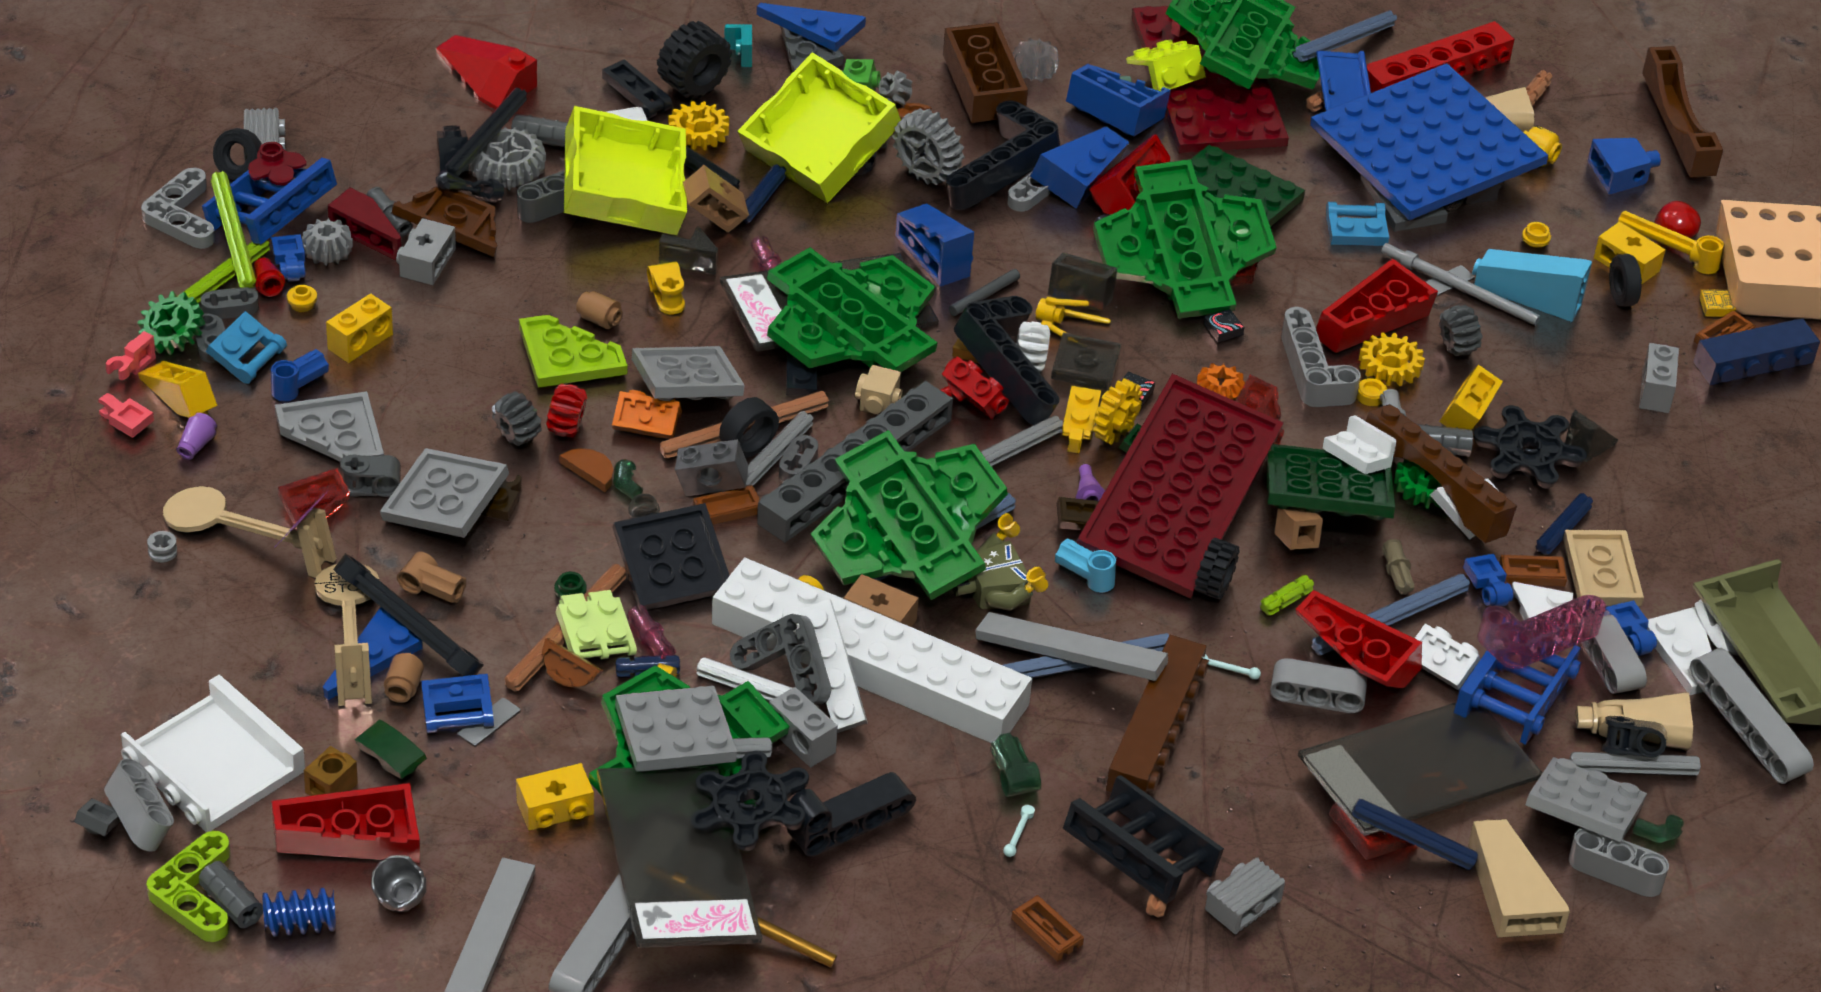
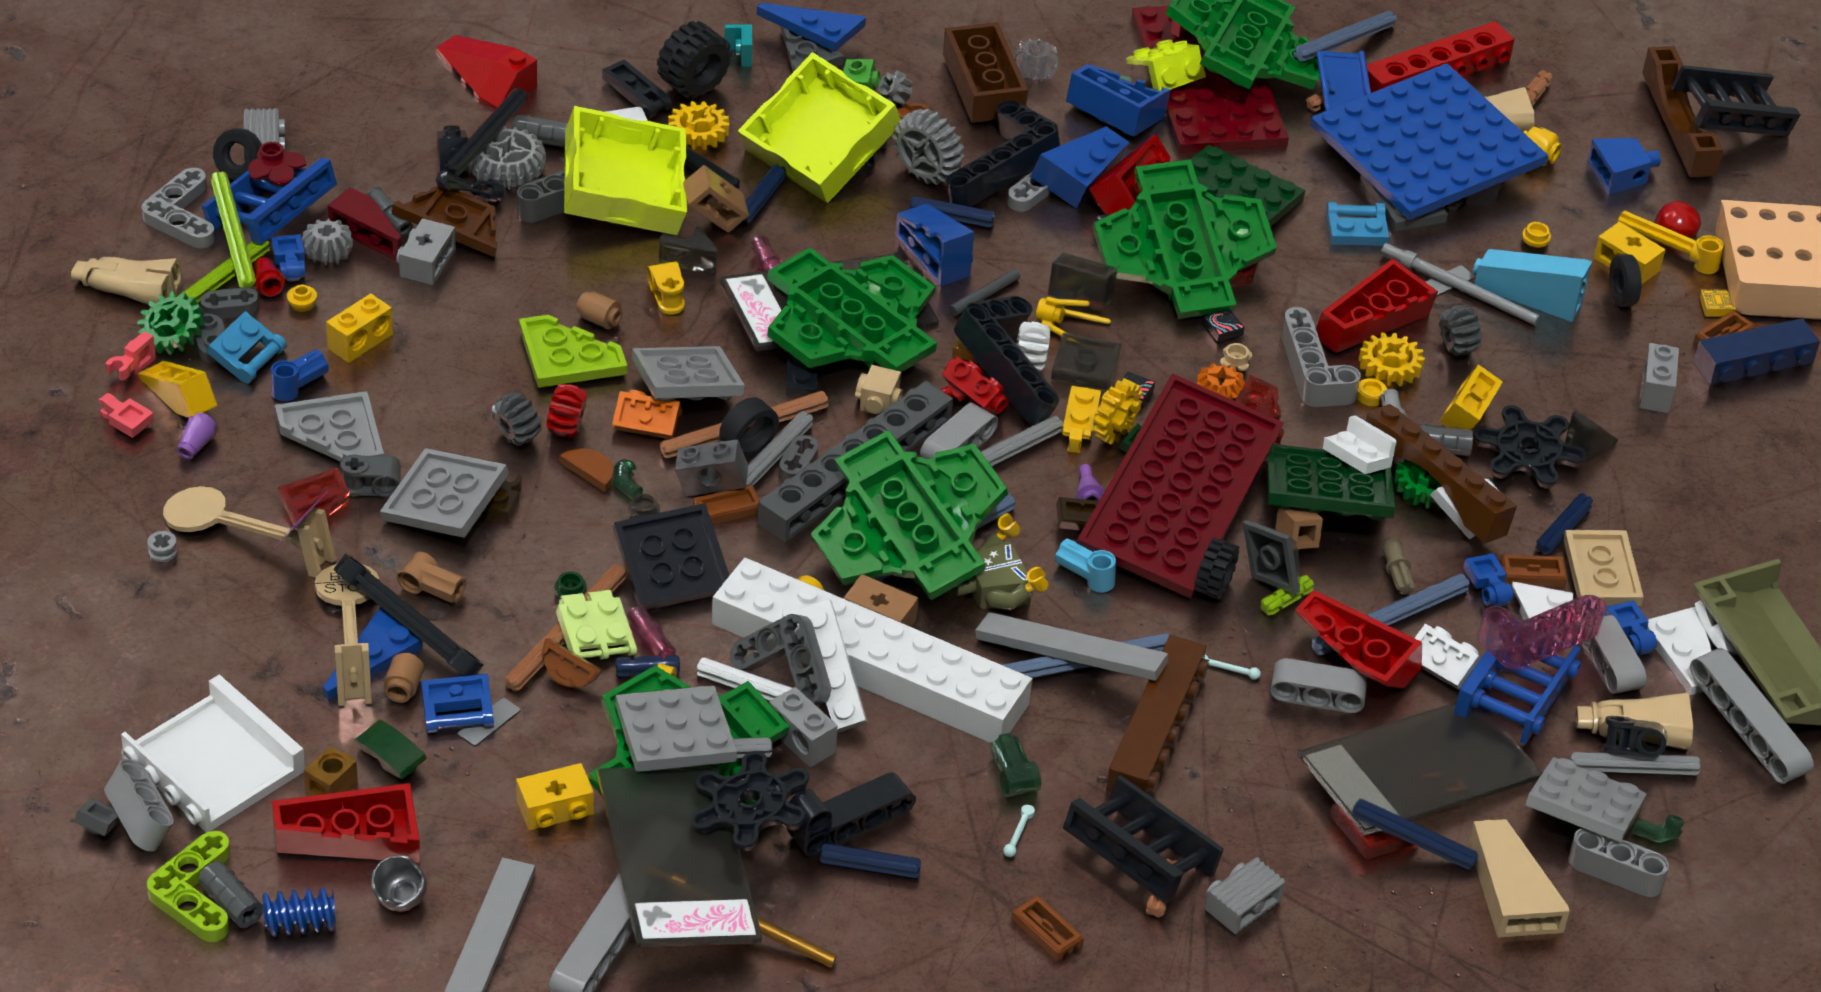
(131, 278): none -> tan piece
(870, 860): none -> dark blue axle
(958, 212): none -> dark blue axle
(966, 427): none -> light grey beam
(1236, 355): none -> tan plate
(1272, 557): none -> dark grey slope
(1735, 116): none -> black fence

